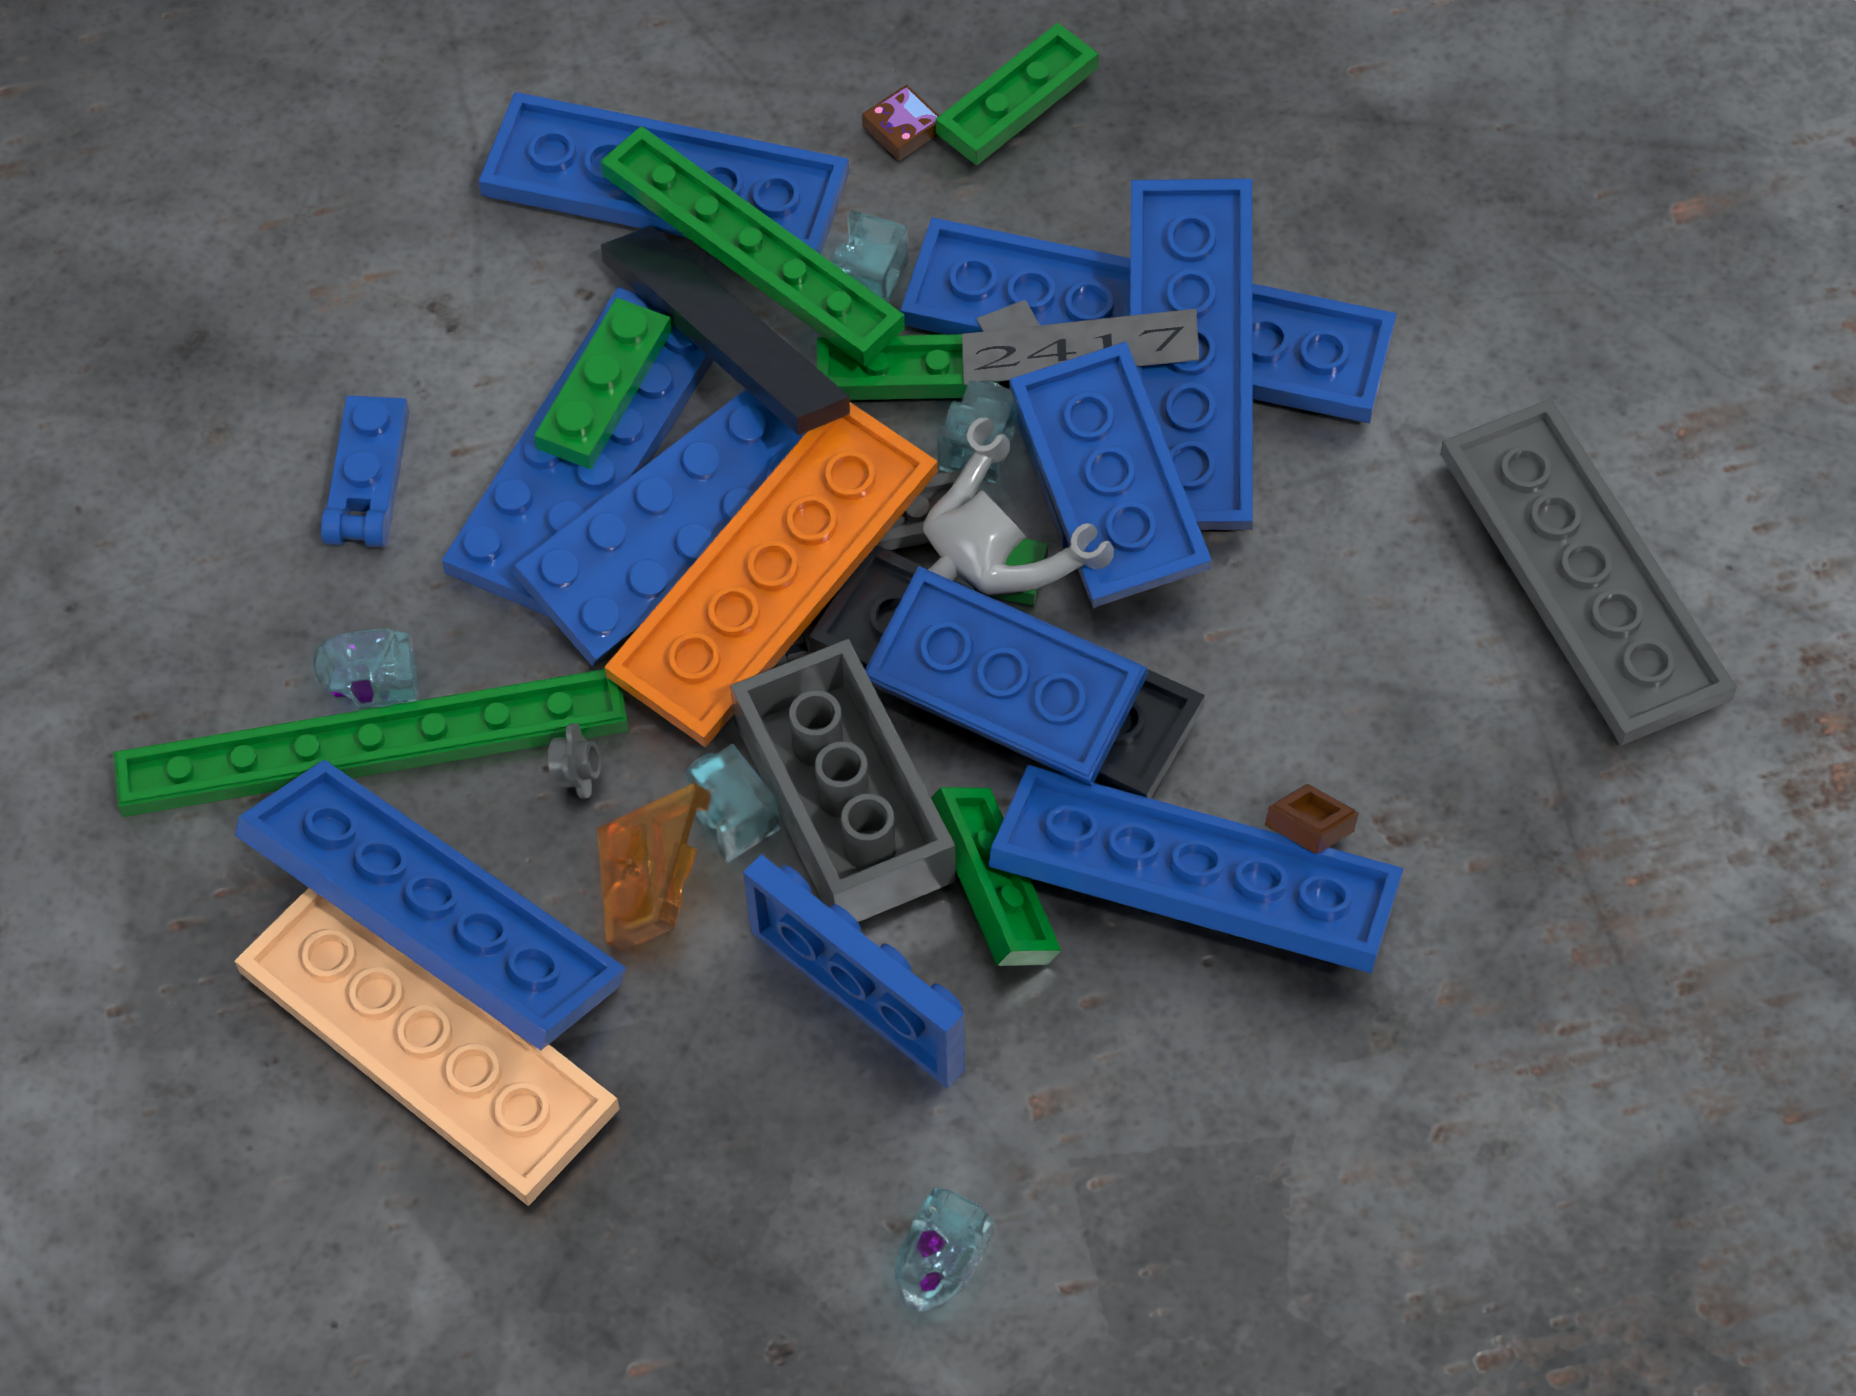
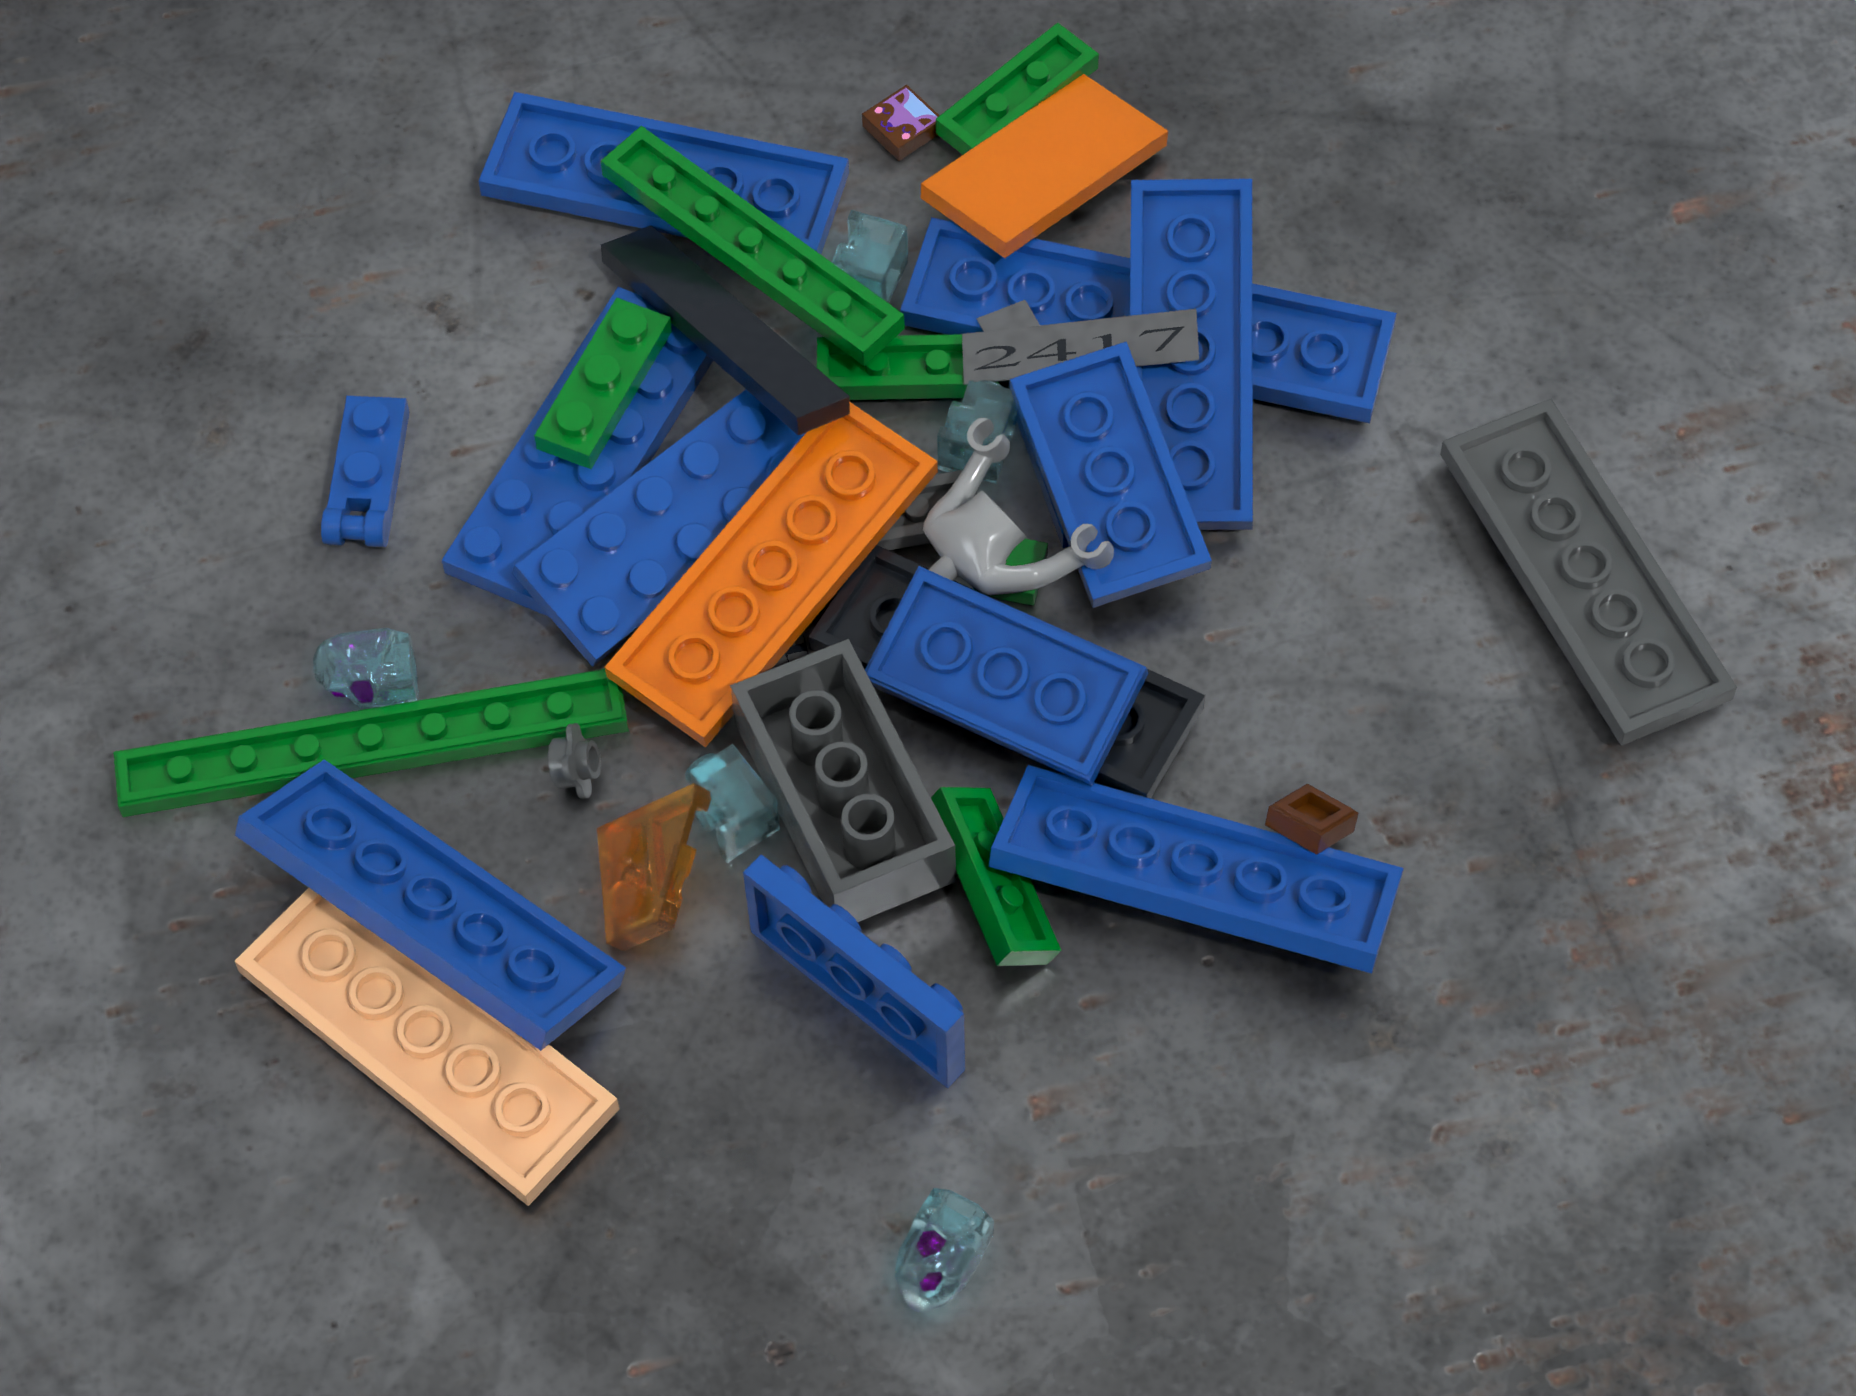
(1043, 165): none -> orange tile

